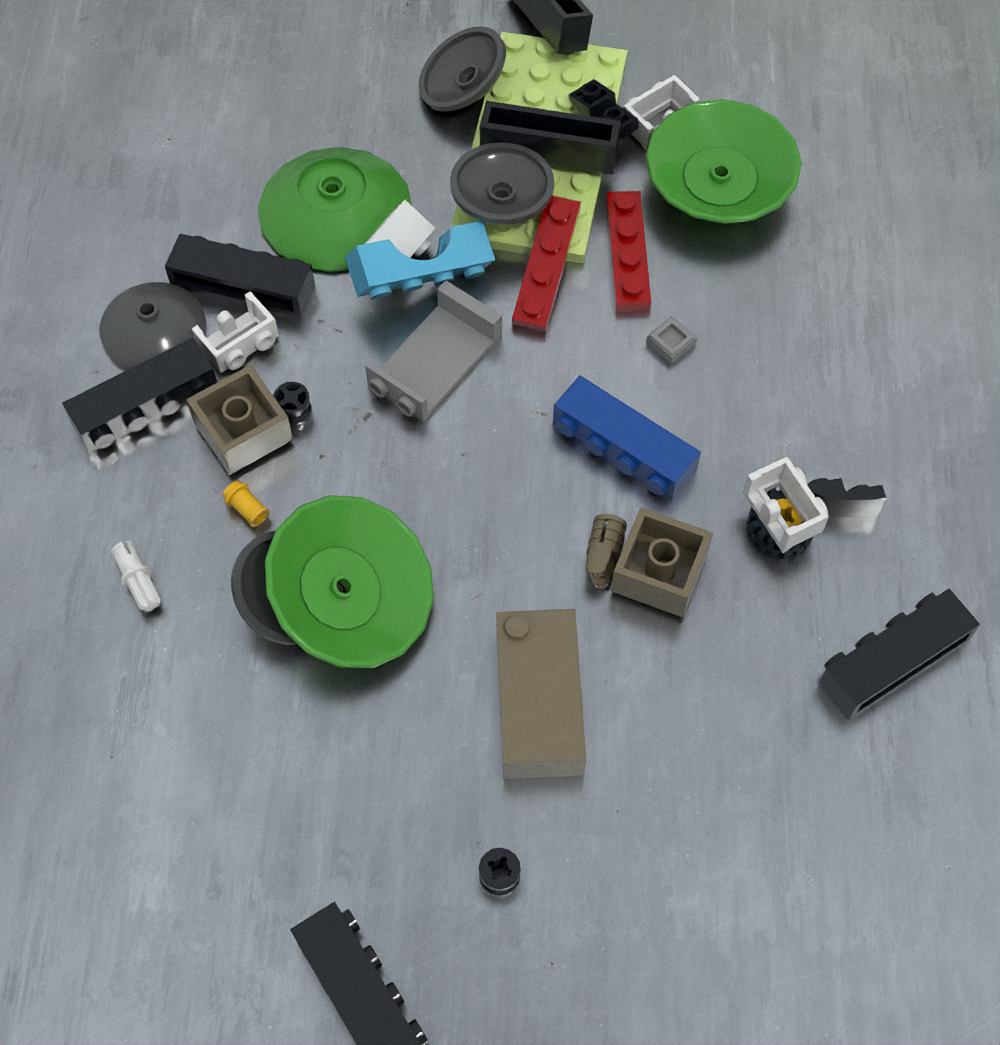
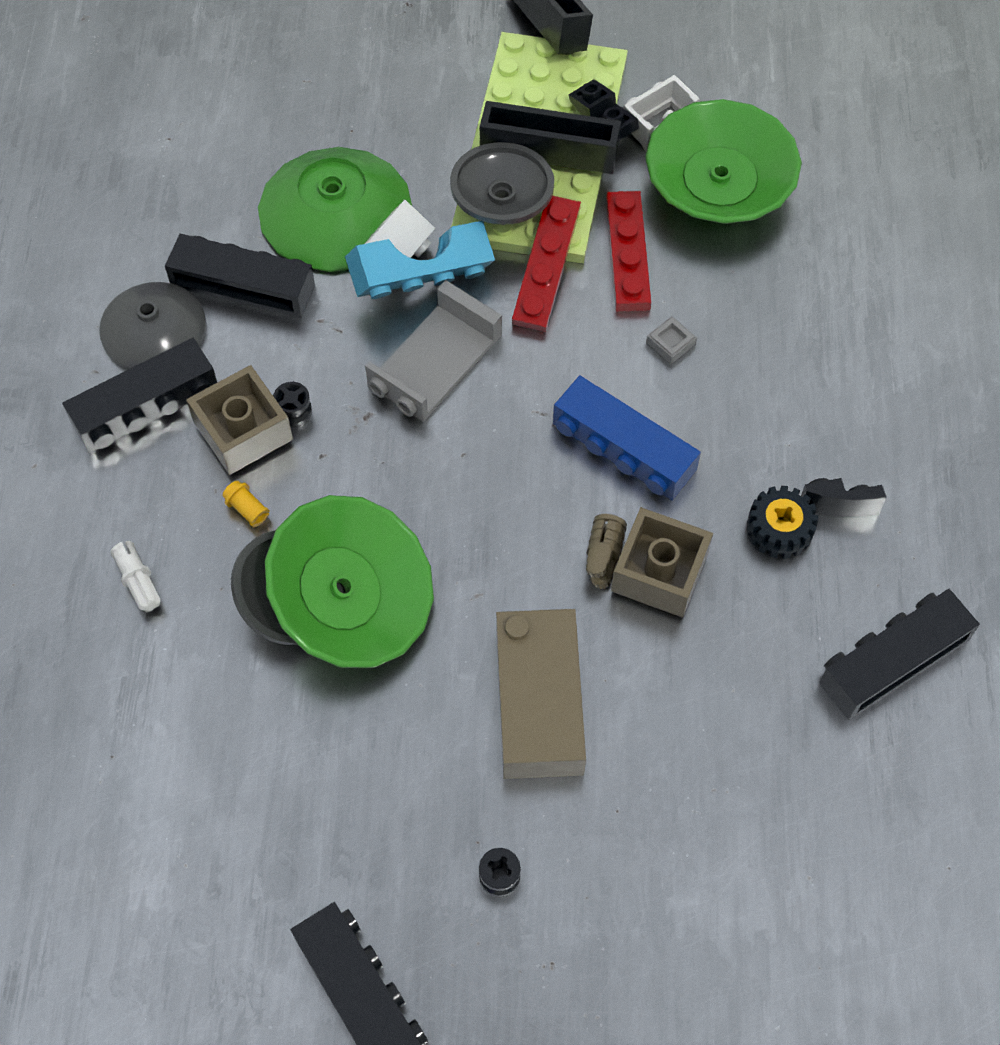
(238, 336): white window -> none
(462, 69): dark grey dish -> none
(794, 487): white window -> none

